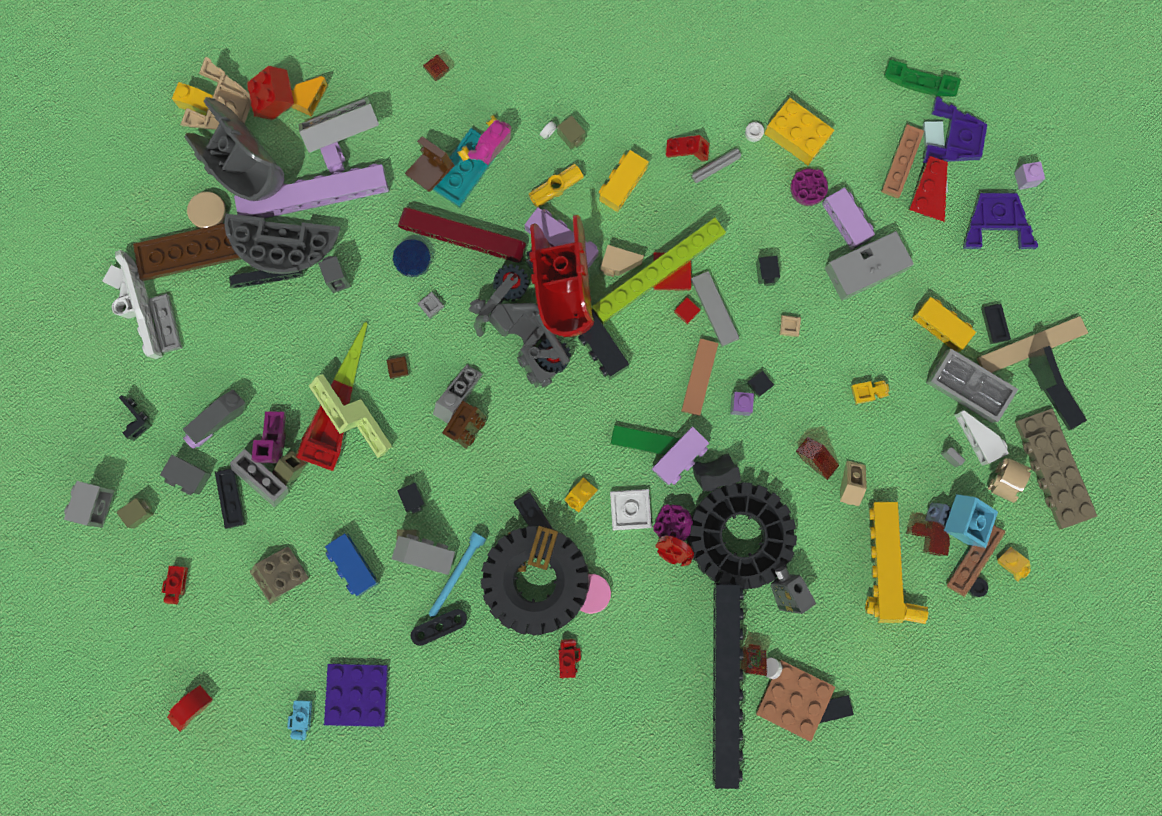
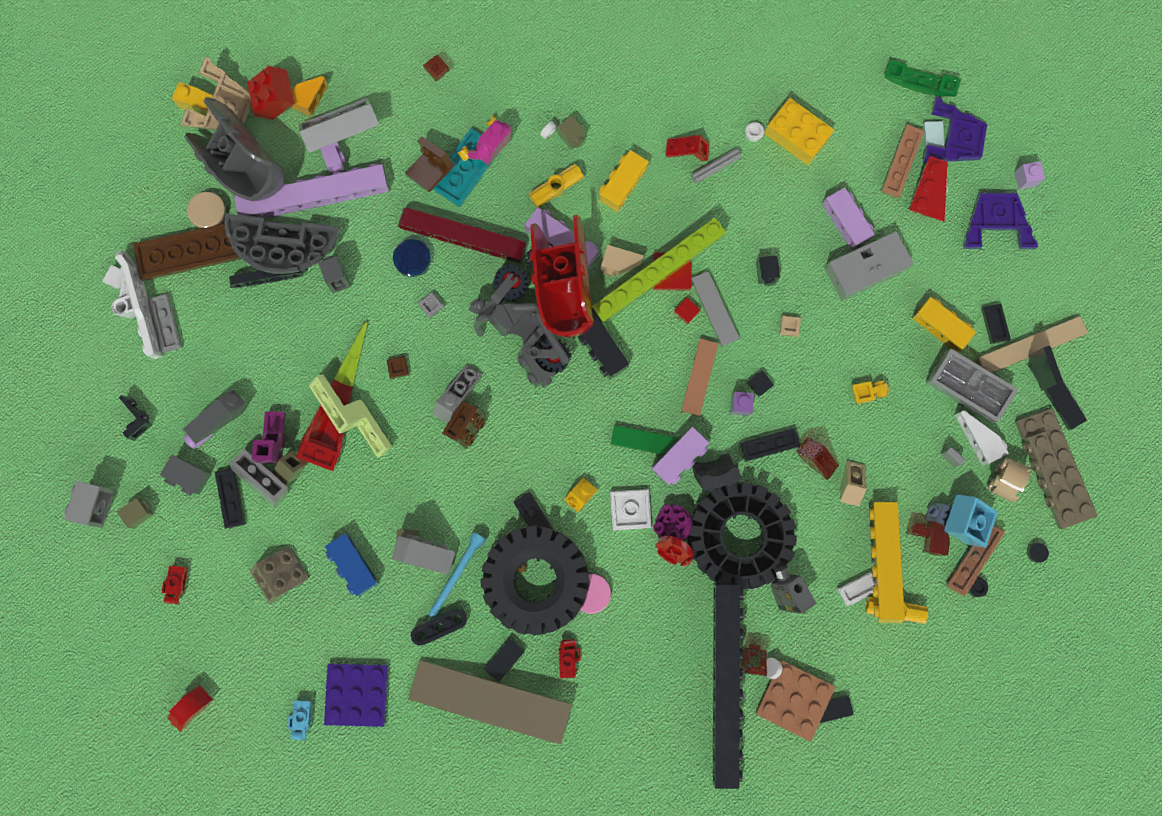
(412, 498): black brick -> none
(490, 702): none -> dark tan slope
(504, 660): none -> black tile
(537, 564): pearl gold tile -> none
(769, 445): none -> black tile
(808, 187): magenta tile -> none
(857, 589): none -> white tile
(1015, 563): yellow bracket -> none
(1037, 553): none -> black tile

